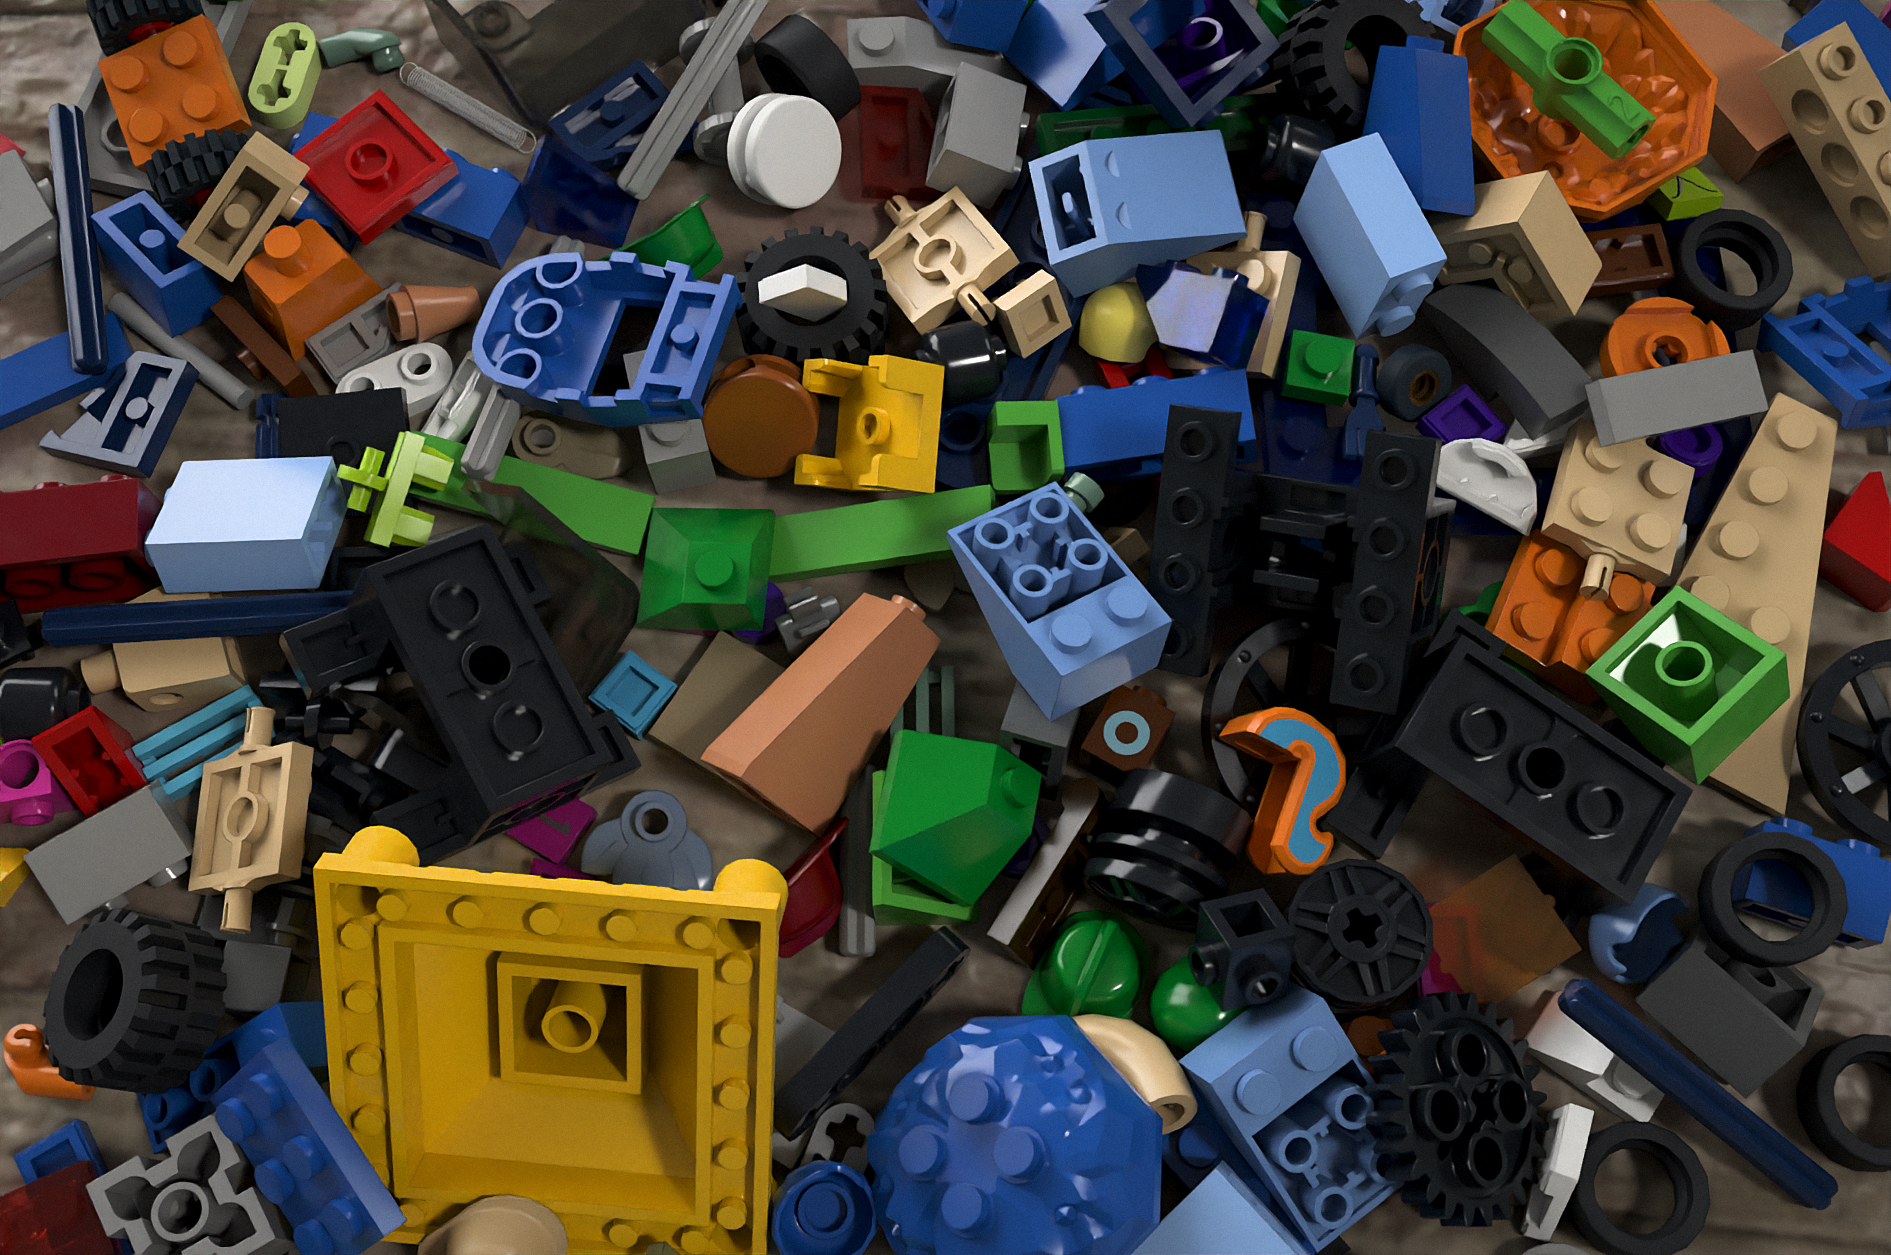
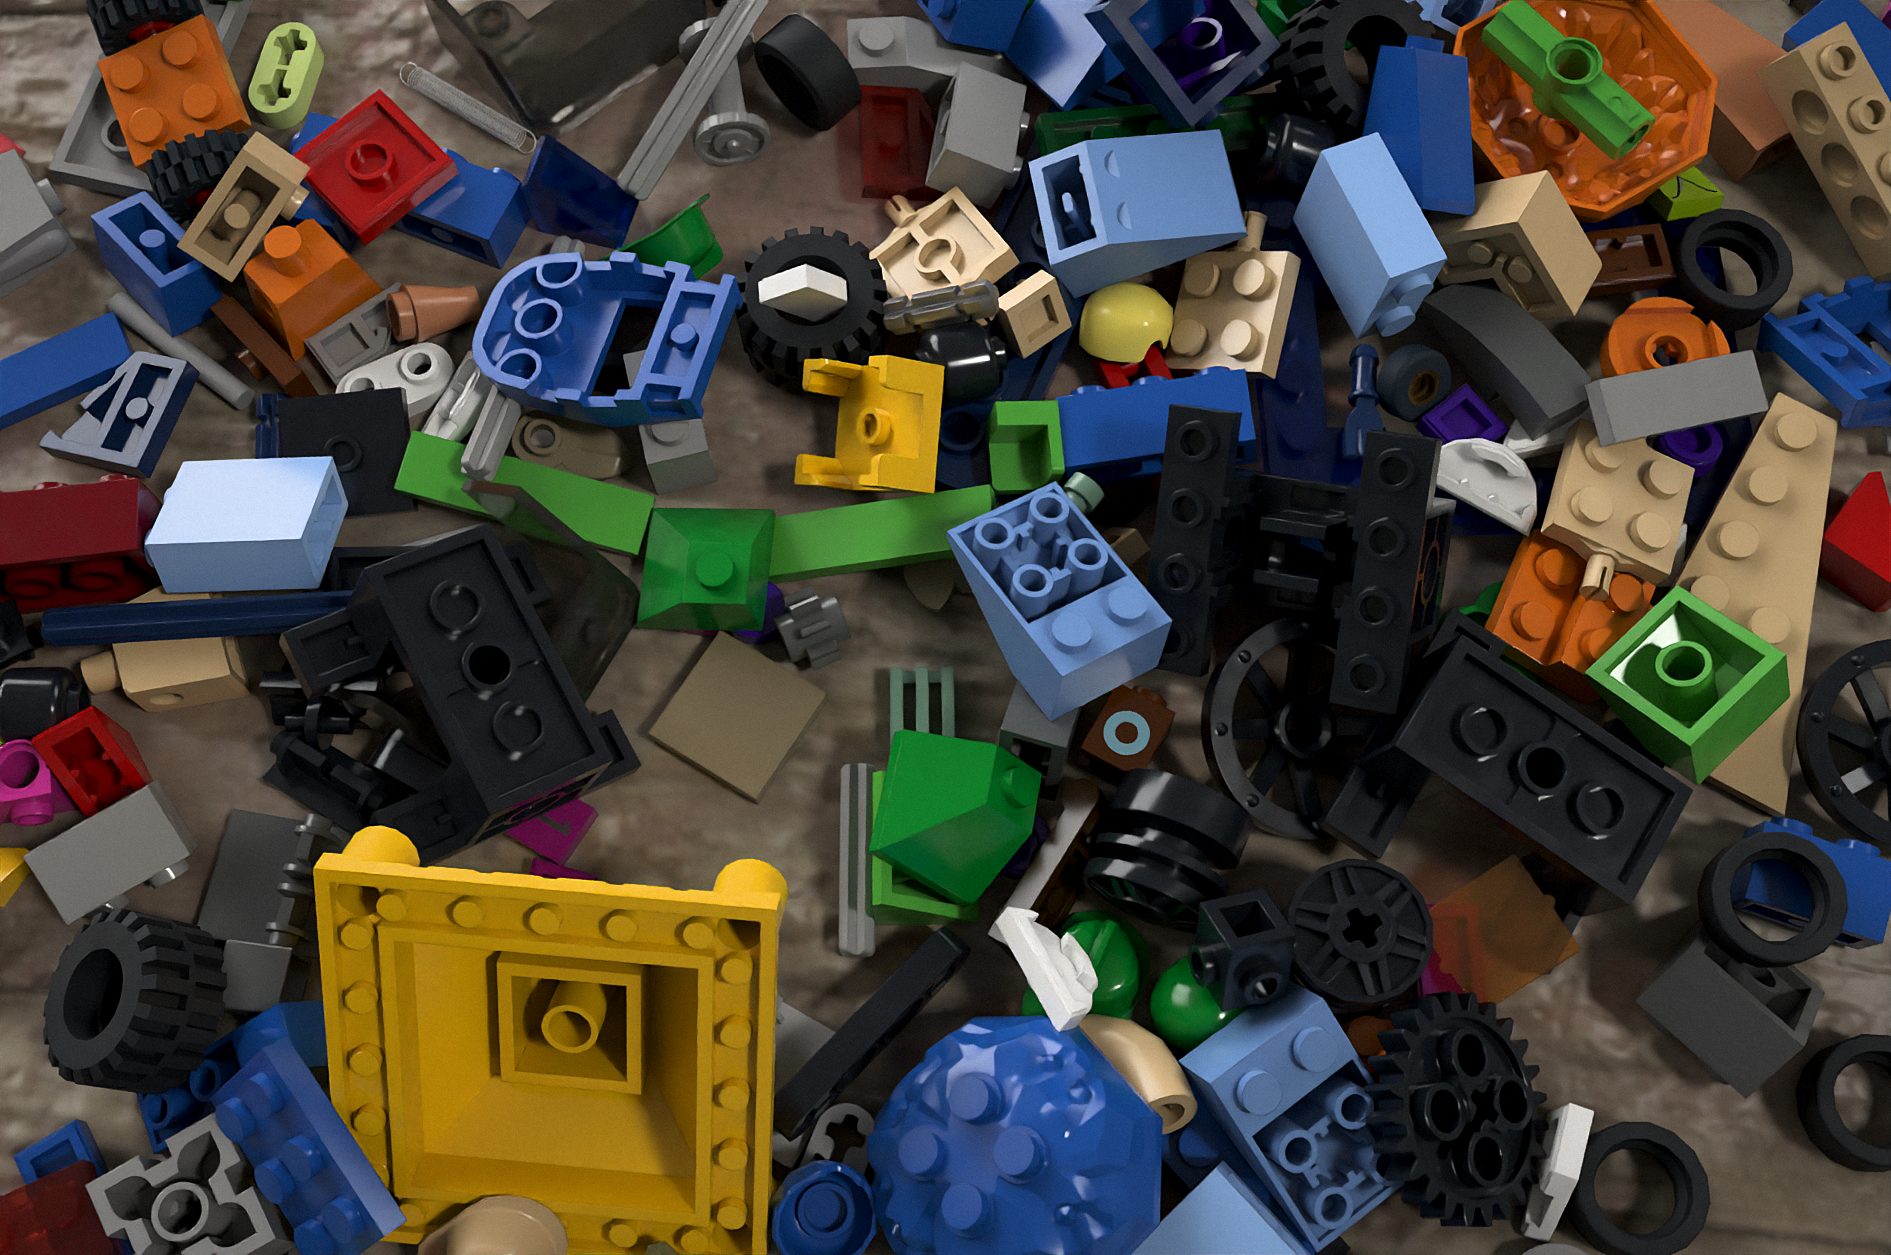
(31, 1067): orange arm -> none
(77, 240): dark blue axle -> none
(189, 729): medium azure tile -> none
(251, 820): tan plate -> none
(361, 43): sand green arm -> none
(408, 463): lime hips -> none
(614, 118): dark blue wing -> none
(634, 694): dark azure tile -> none
(636, 857): sand blue plate -> none
(760, 416): dark orange head -> none
(784, 150): white head -> none
(813, 895): dark red piece -> none
(826, 713): nougat slope -> none
(941, 307): none -> flat silver axle
(1053, 967): none -> white plate
(1201, 314): clear blue slope -> none
(1301, 787): orange animal -> none
(1318, 368): green plate -> none
(1590, 1065): white slope -> none
(1637, 938): medium blue hair -> none
(1697, 1093): dark blue axle -> none

